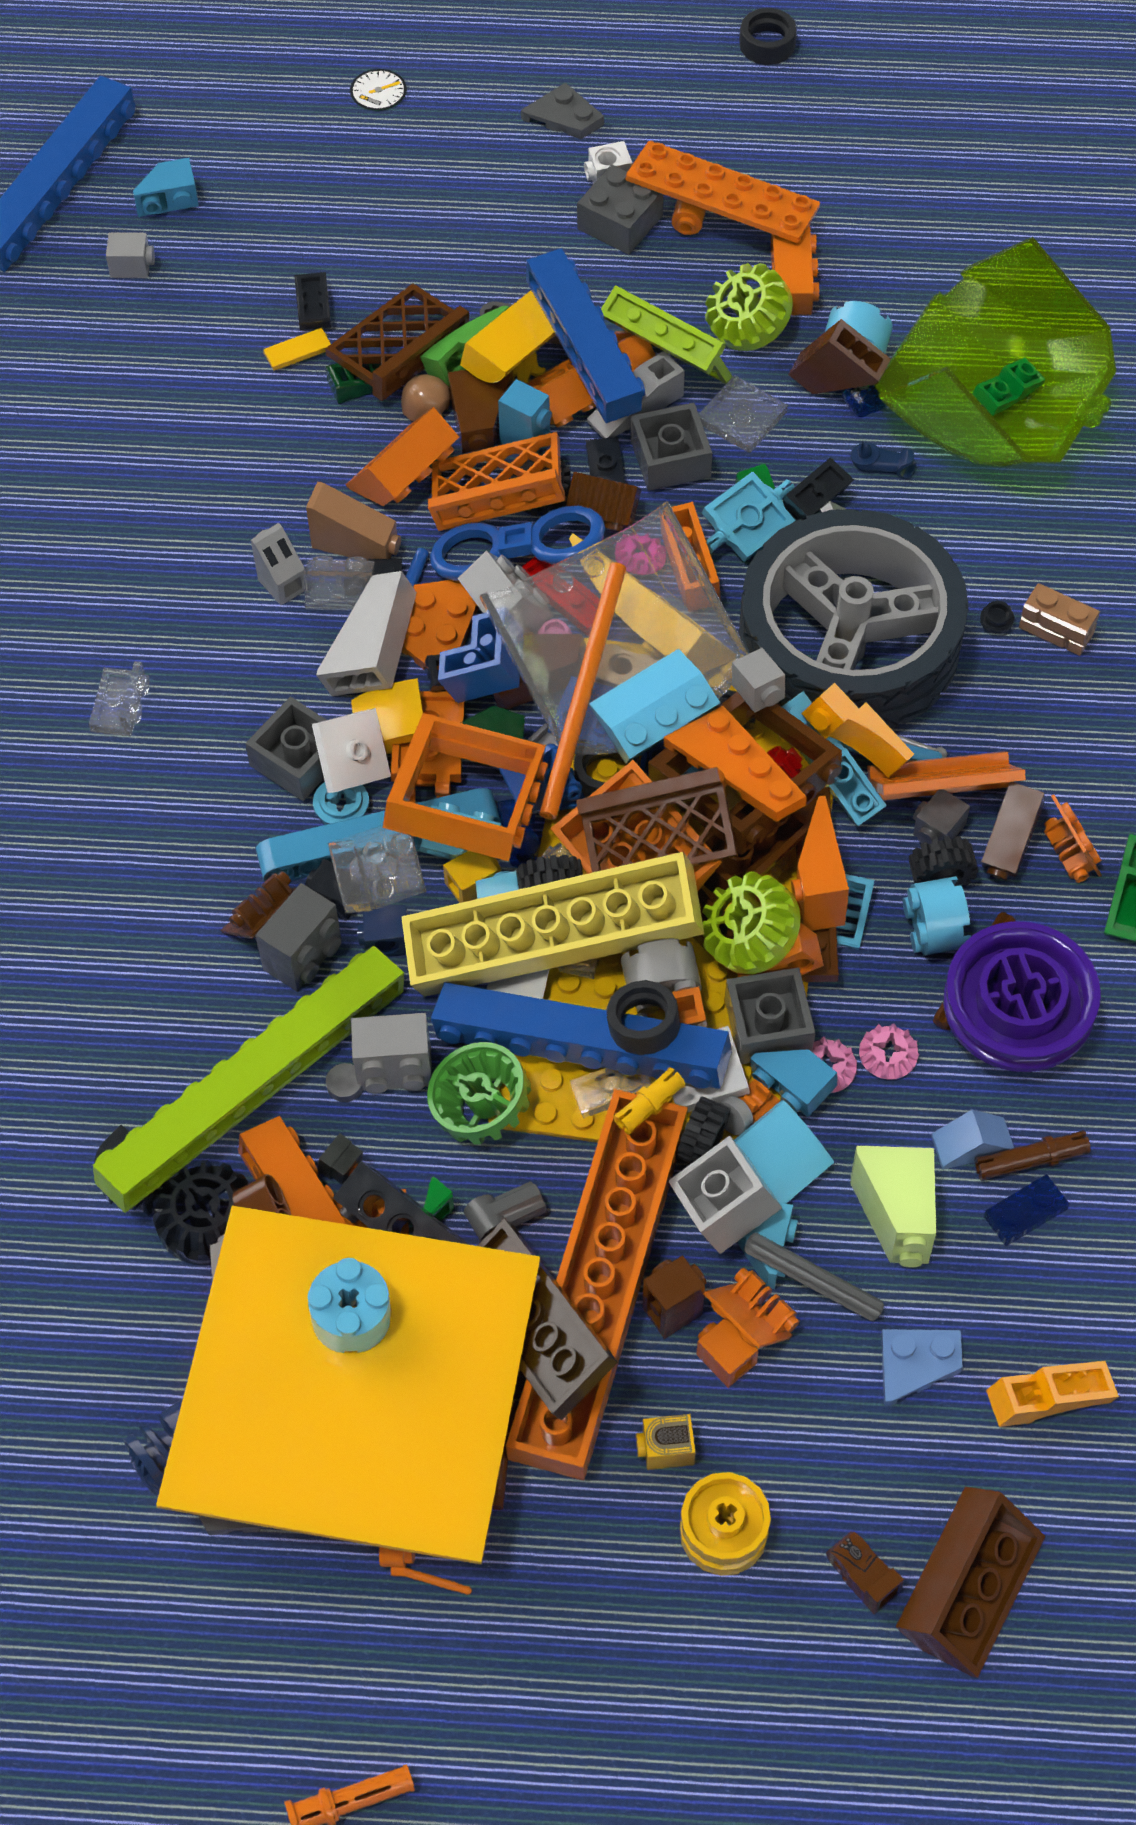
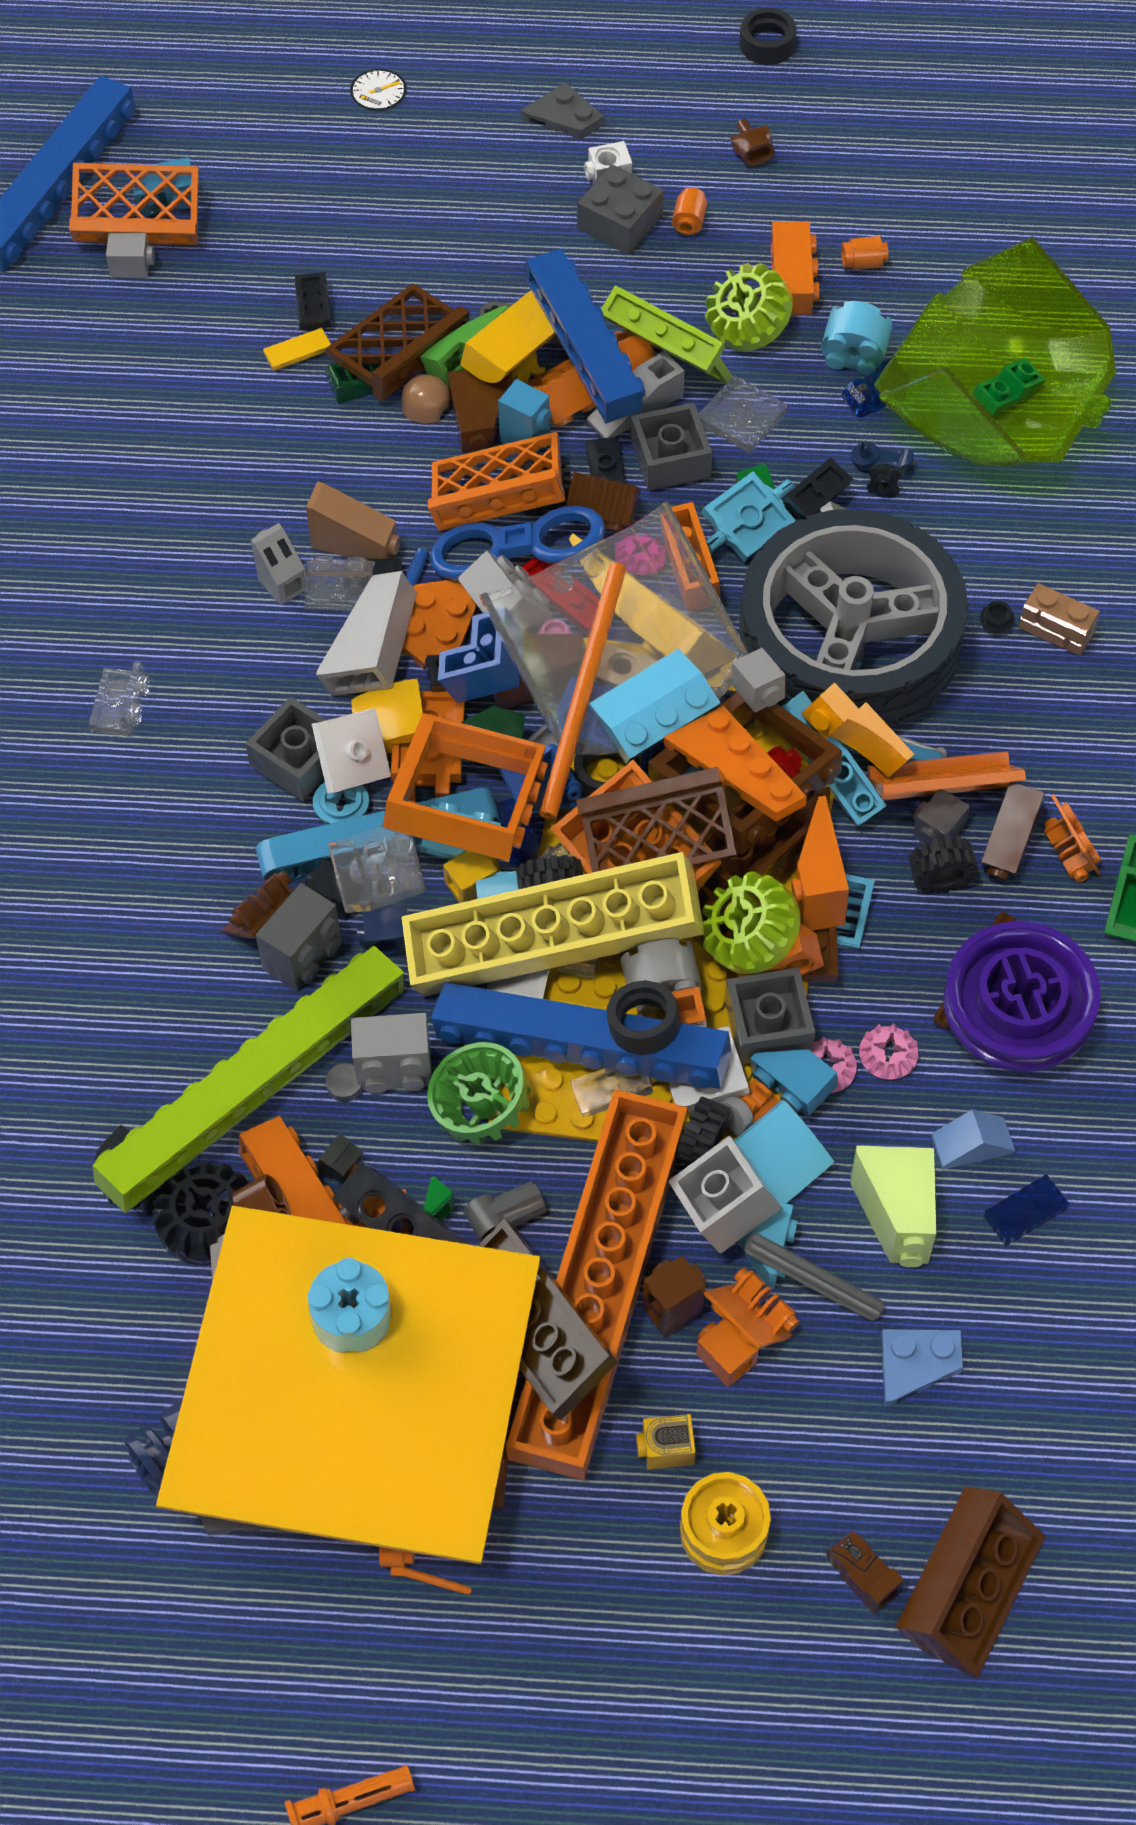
(158, 230): none -> orange fence
(405, 459): orange slope -> none
(649, 1100): yellow pin -> none
(723, 191): orange bracket -> none
(753, 144): none -> reddish brown piece
(839, 361): reddish brown slope -> none
(864, 253): none -> orange brick
(887, 473): none -> black plate
(937, 915): medium azure brick -> none
(1048, 1151): reddish brown pin -> none
(1050, 1392): light orange slope -> none

